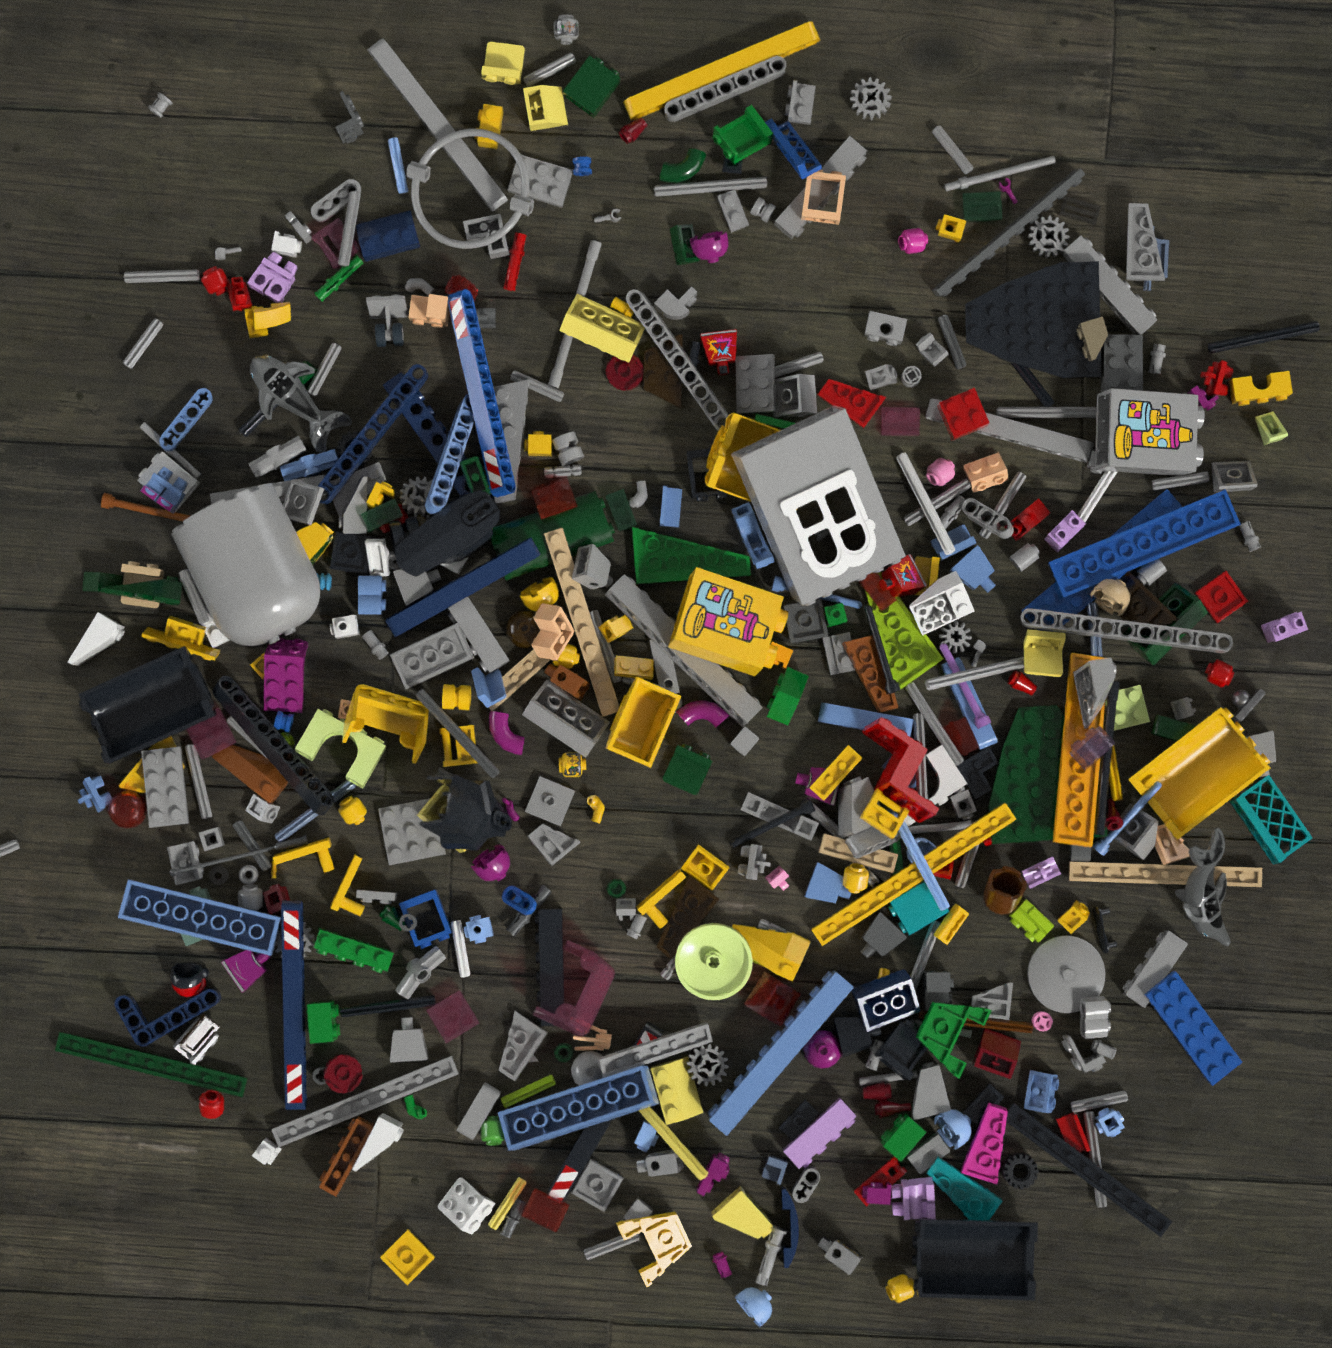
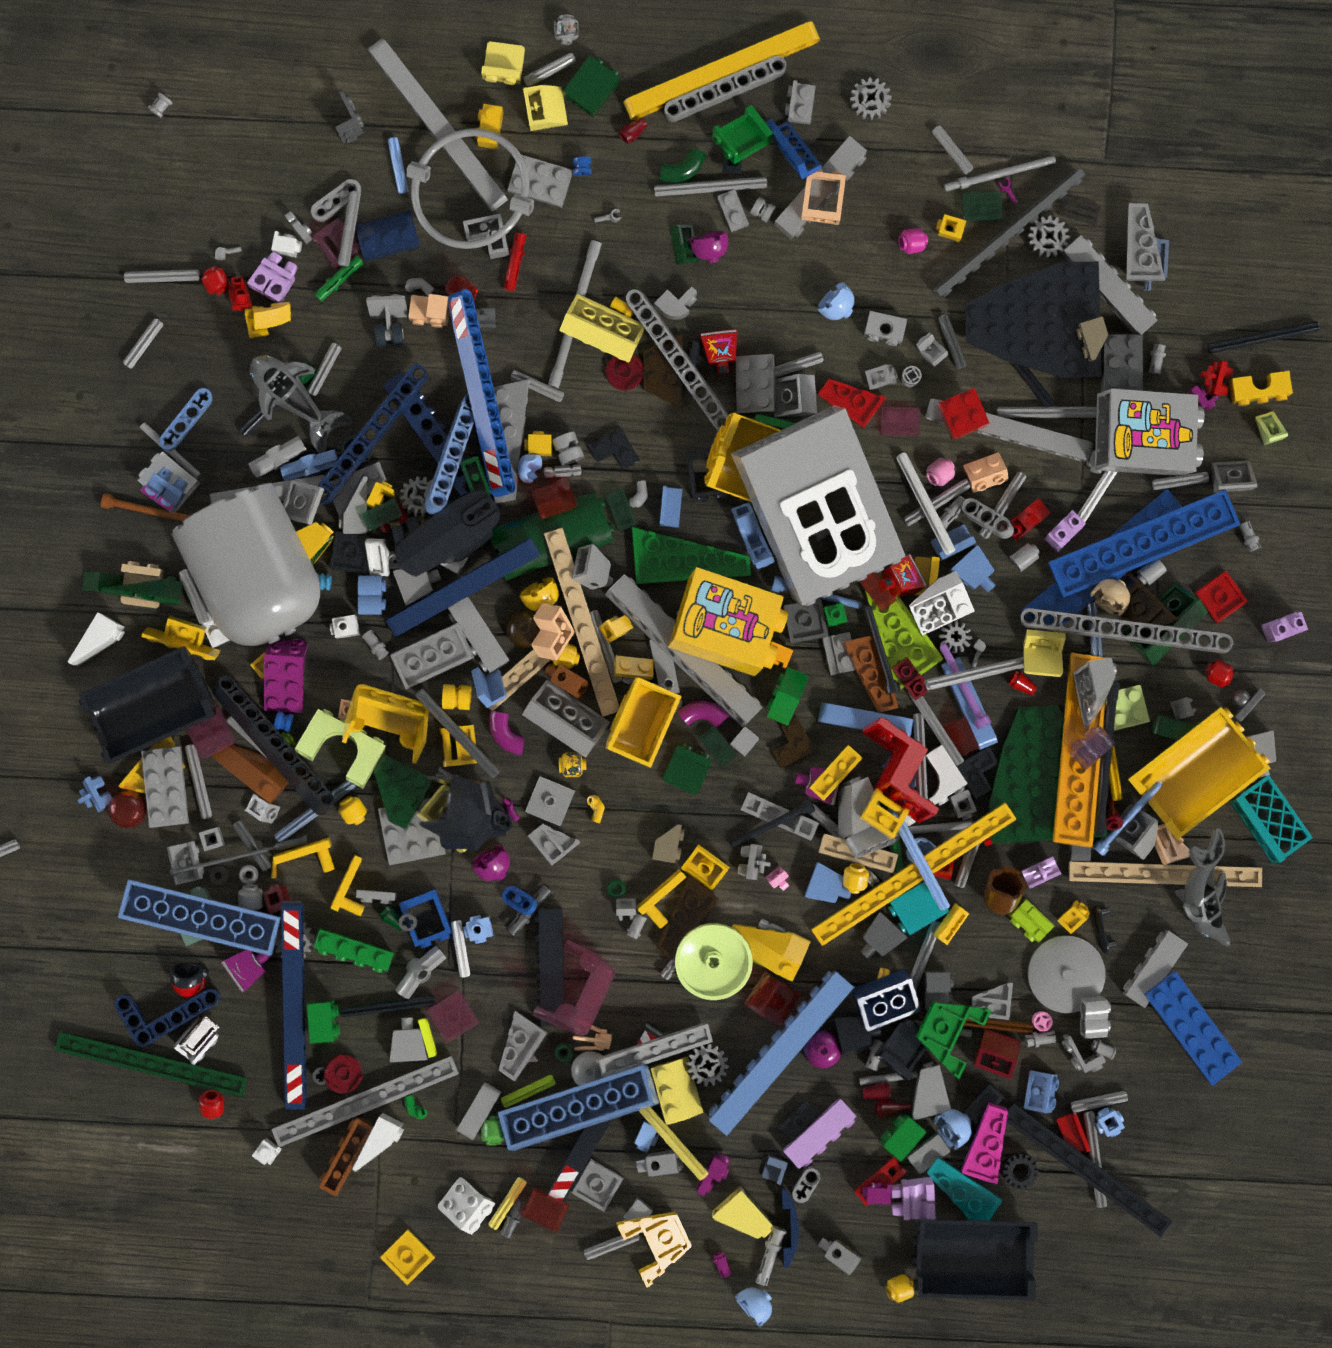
(400, 790): none -> dark green plate
(427, 1037): none -> neon yellow tile
(527, 466): none -> light blue hair
(616, 444): none -> black plate
(666, 846): none -> dark tan slope
(717, 746): none -> clear green plate
(798, 745): none -> dark brown plate
(837, 303): none -> light blue cylinder
(910, 678): none -> dark red slope
(1037, 1039): none -> light grey pin

